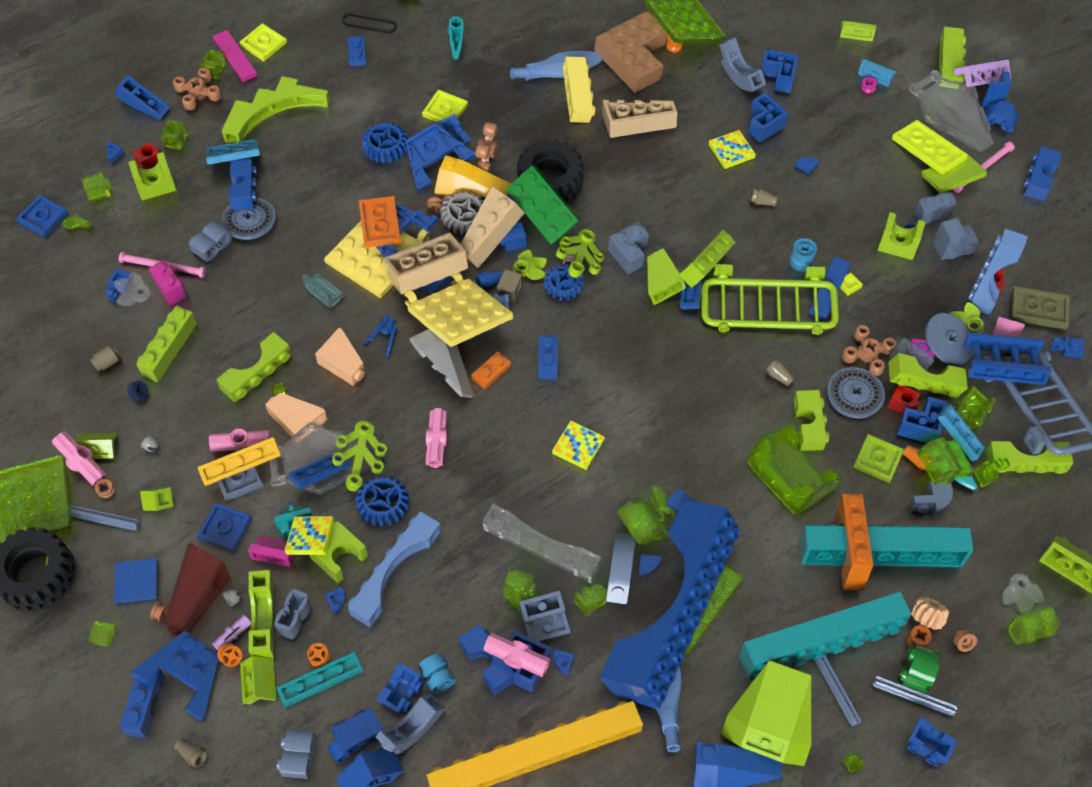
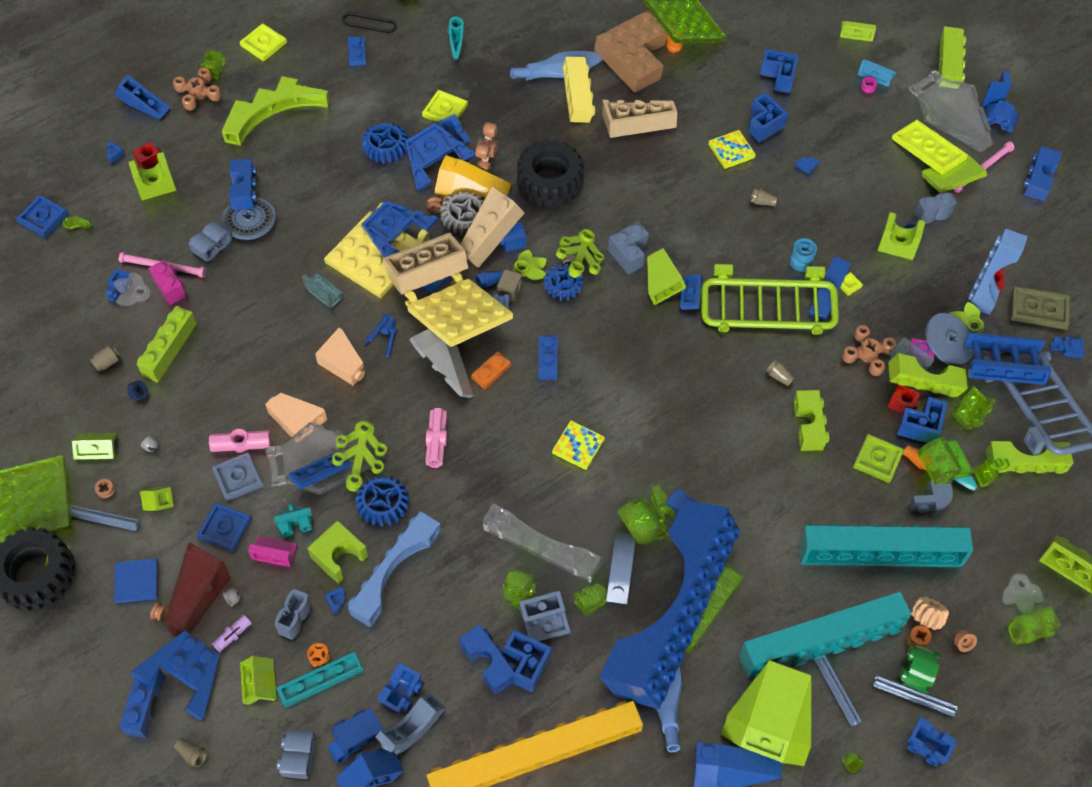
(78, 458): bright pink piece -> none
(96, 187): clear neon green brick -> none
(102, 633): clear neon green tile -> none
(173, 134): clear neon green brick -> none
(232, 151): dark azure tile -> none
(233, 657): orange wheel -> none
(234, 56): dark pink tile -> none
(237, 382): lime arch -> none
(239, 461): yellow fence -> none
(262, 614): lime arch -> none
(279, 388): clear neon green hinge -> none
(309, 535): tile -> none
(379, 221): orange tile -> none
(436, 671): dark azure wheel -> none
(516, 654): bright pink piece -> none
(543, 205): green brick -> none
(563, 660): blue tile -> none
(648, 564): blue tile -> none
(707, 258): lime brick -> none
(737, 69): sand blue arch -> none
(789, 471): clear neon green windscreen -> none
(858, 557): orange arch -> none
(860, 405): piece -> none
(954, 240): sand blue brick -> none
(961, 432): dark azure tile -> none
(987, 69): lavender fence -> none
(1008, 327): bright pink panel -> none

